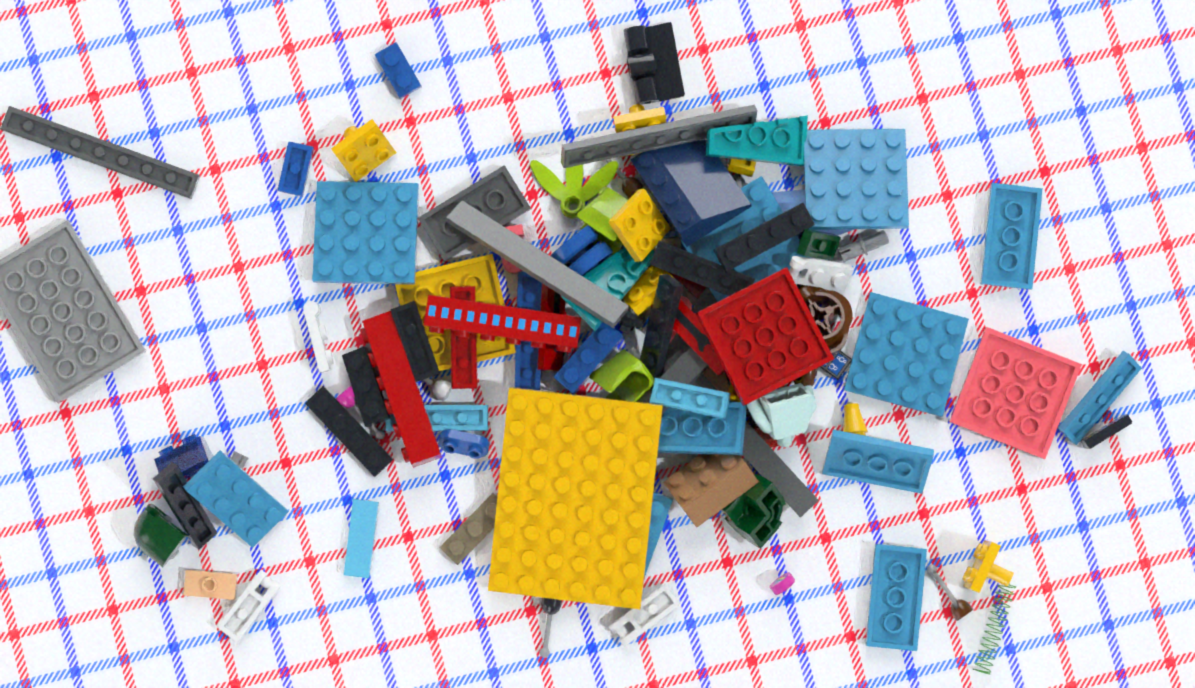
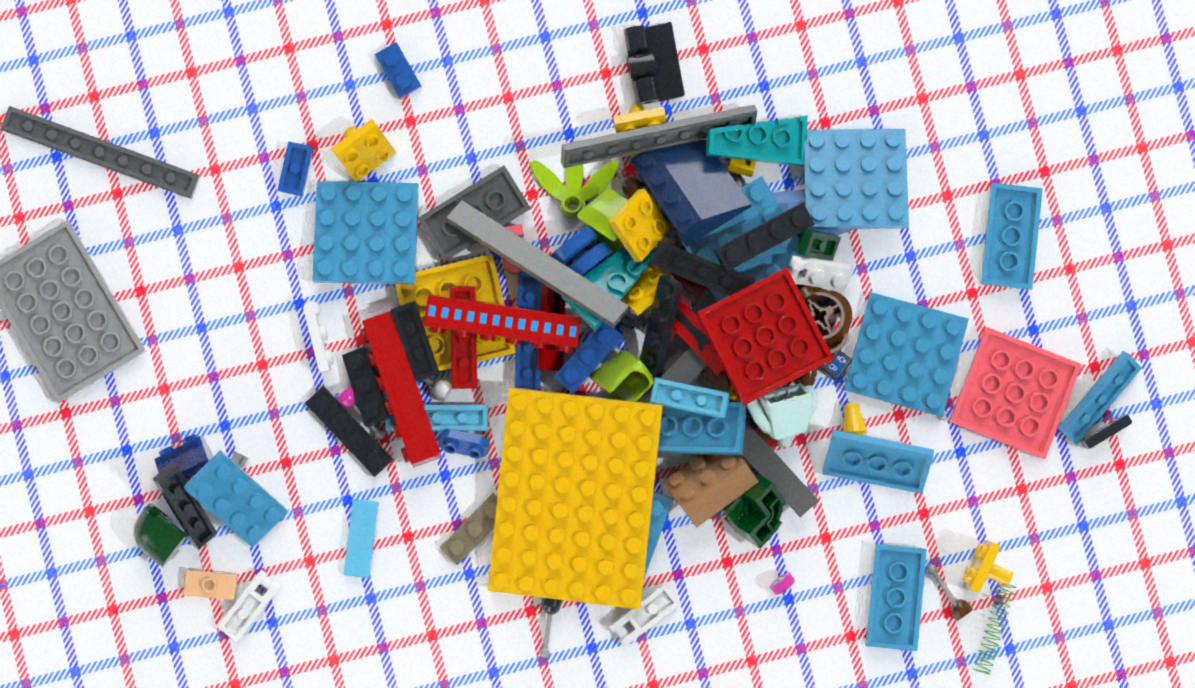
(863, 245): light grey axle -> none

